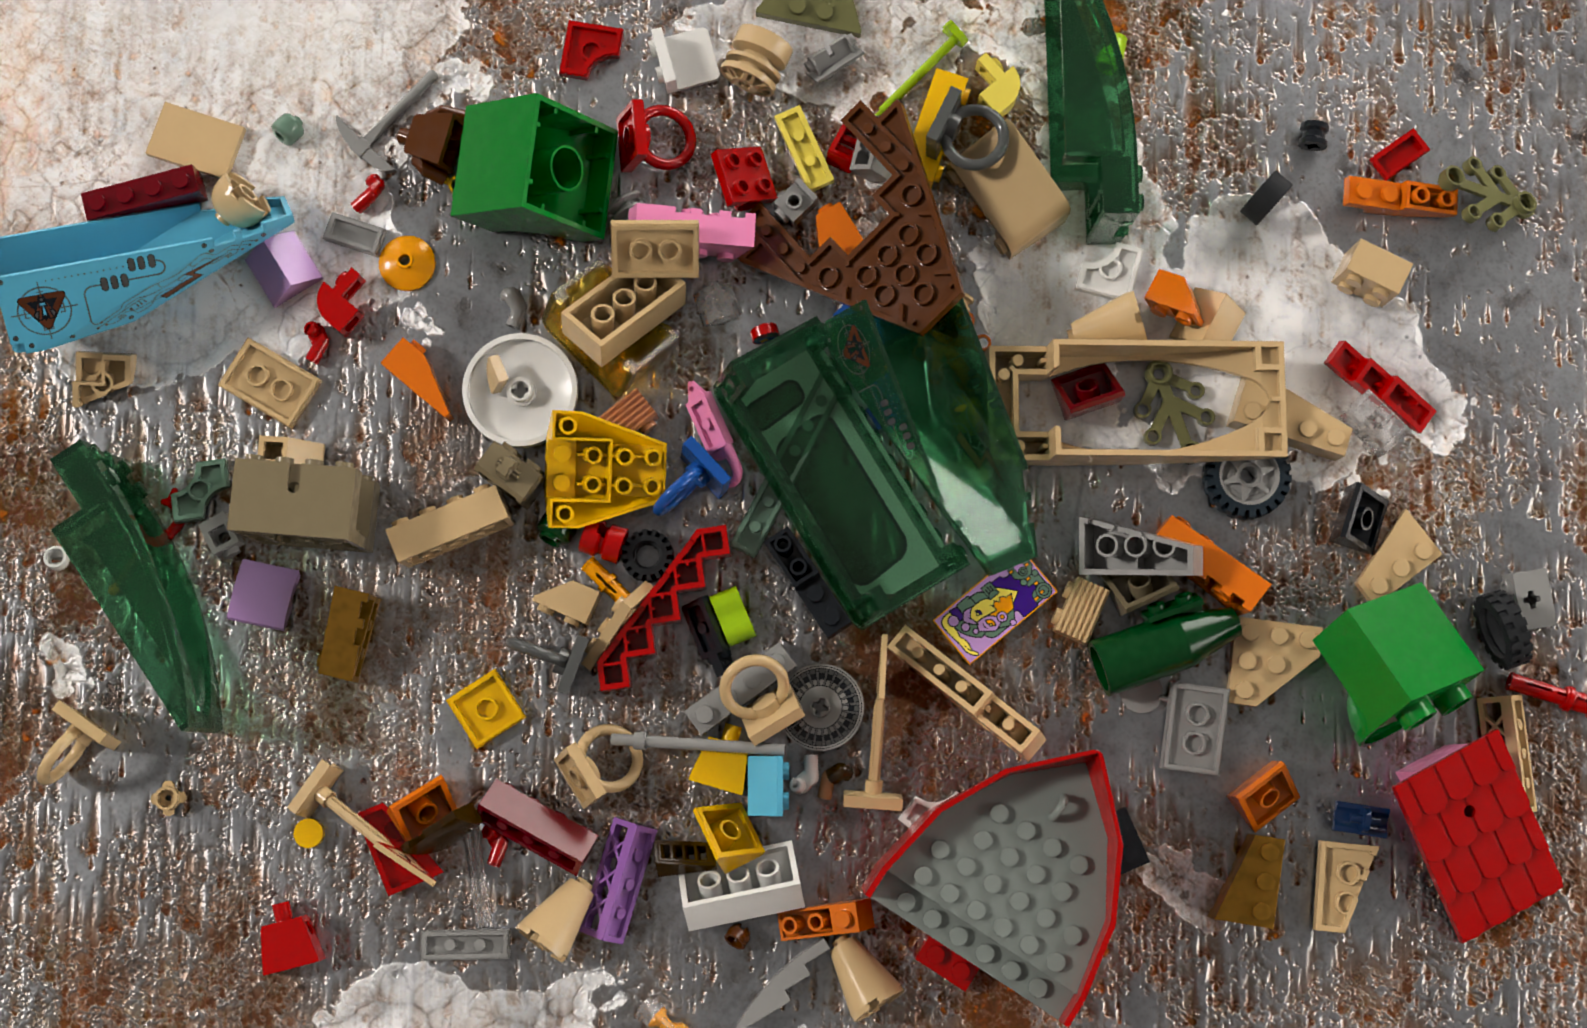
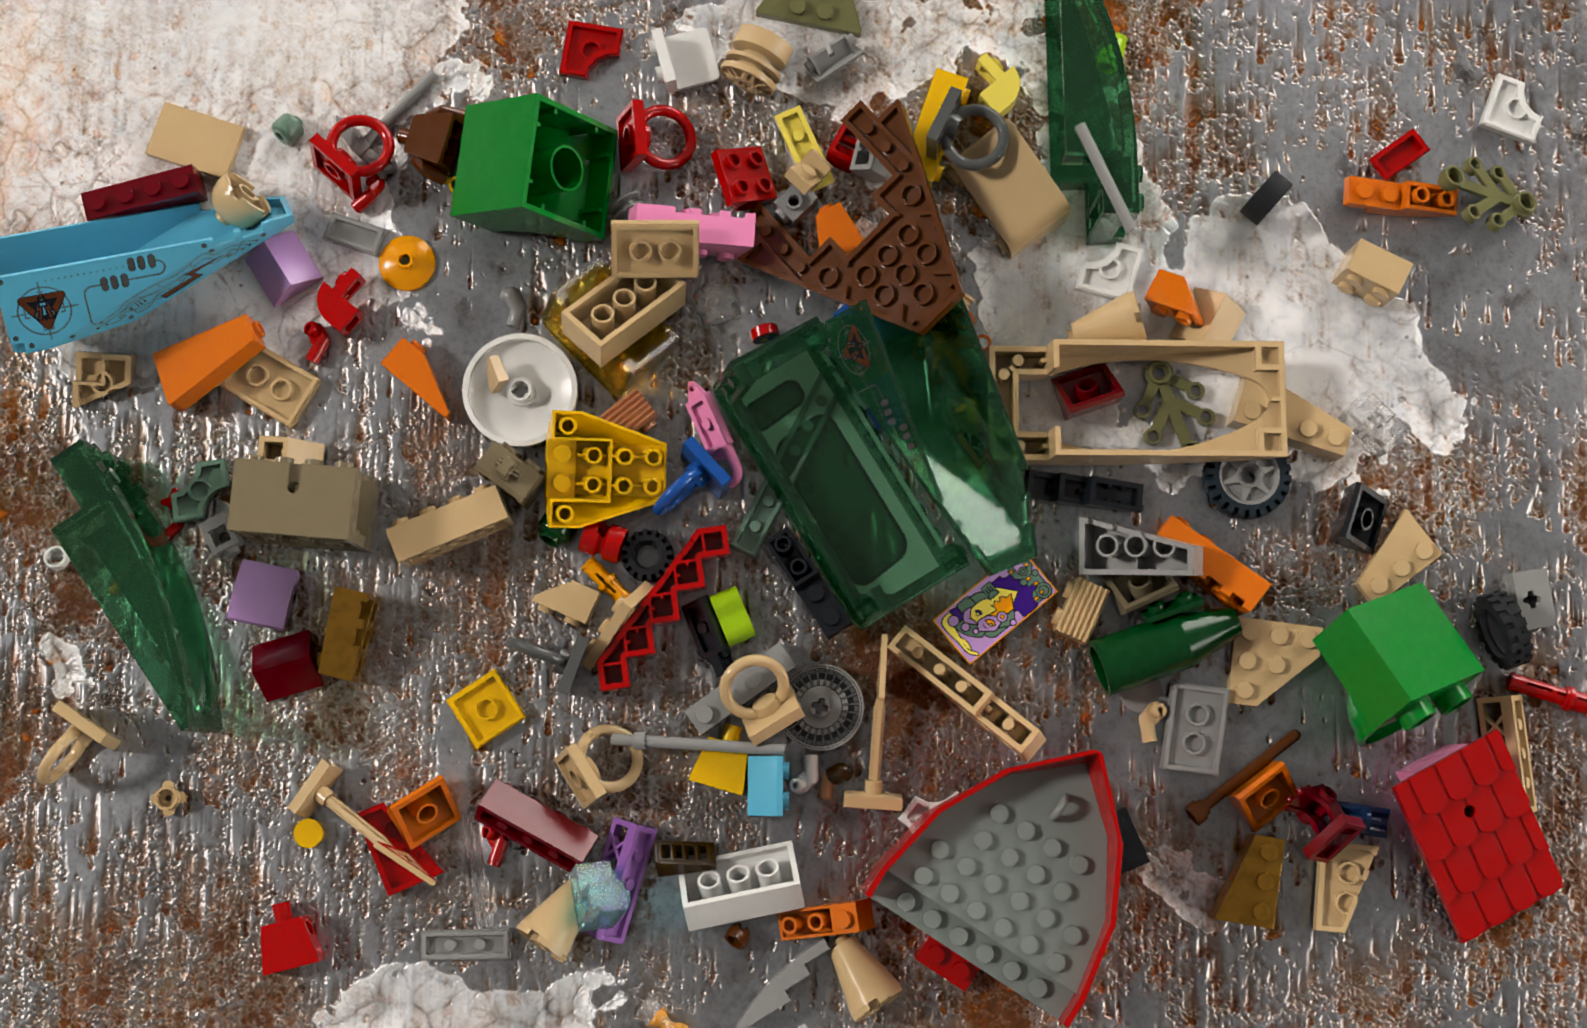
(205, 360): none -> orange slope
(286, 666): none -> dark red slope
(339, 165): none -> red tile
(444, 832): dark brown slope -> none
(598, 896): none -> clear light blue brick
(729, 834): yellow slope -> none
(808, 172): none -> tan bracket
(956, 37): lime piece -> none
(1084, 491): none -> black slope
(1105, 177): none -> light grey bar
(1149, 718): none -> tan arm
(1200, 809): none -> reddish brown piece
(1311, 807): none -> dark red tile
(1313, 135): black wheel -> none
(1366, 374): red slope -> none
(1508, 111): none -> white tile

